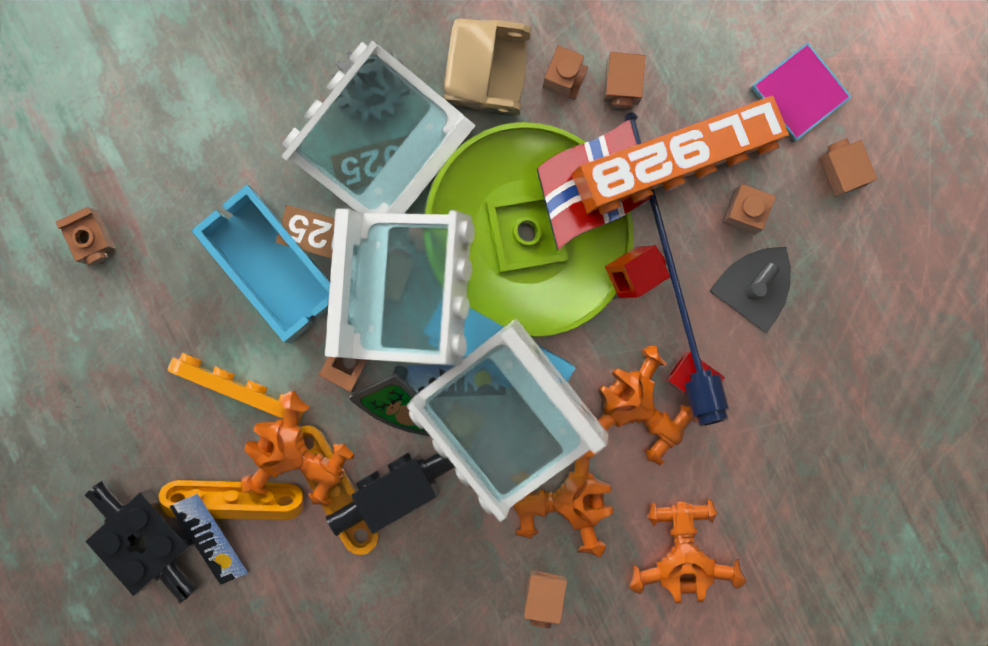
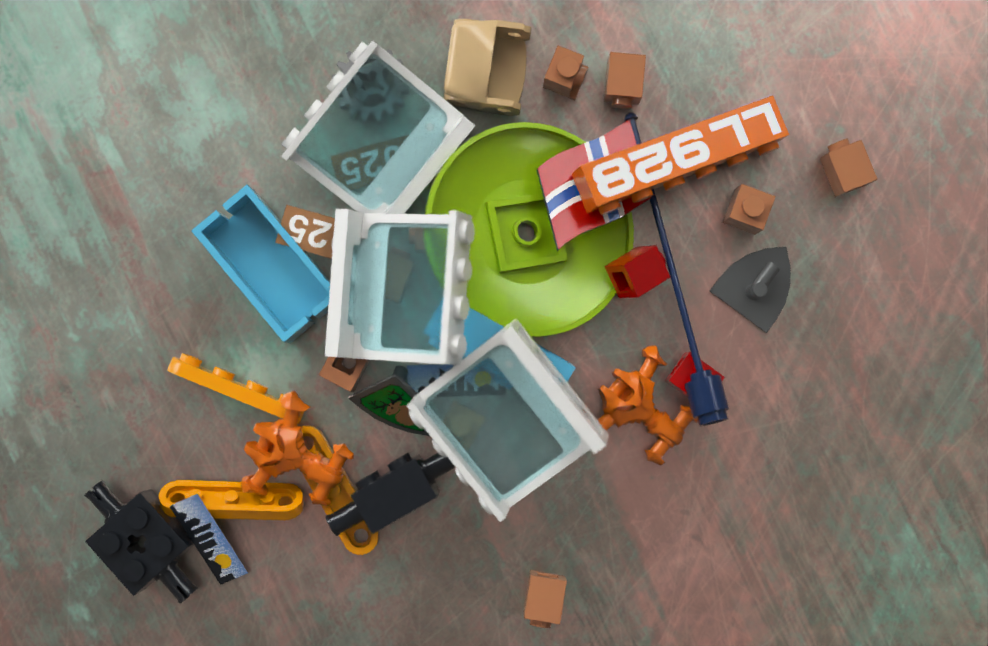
(99, 240): nougat brick -> none
(577, 500): orange piece -> none
(685, 567): orange piece -> none
(803, 91): dark pink tile -> none

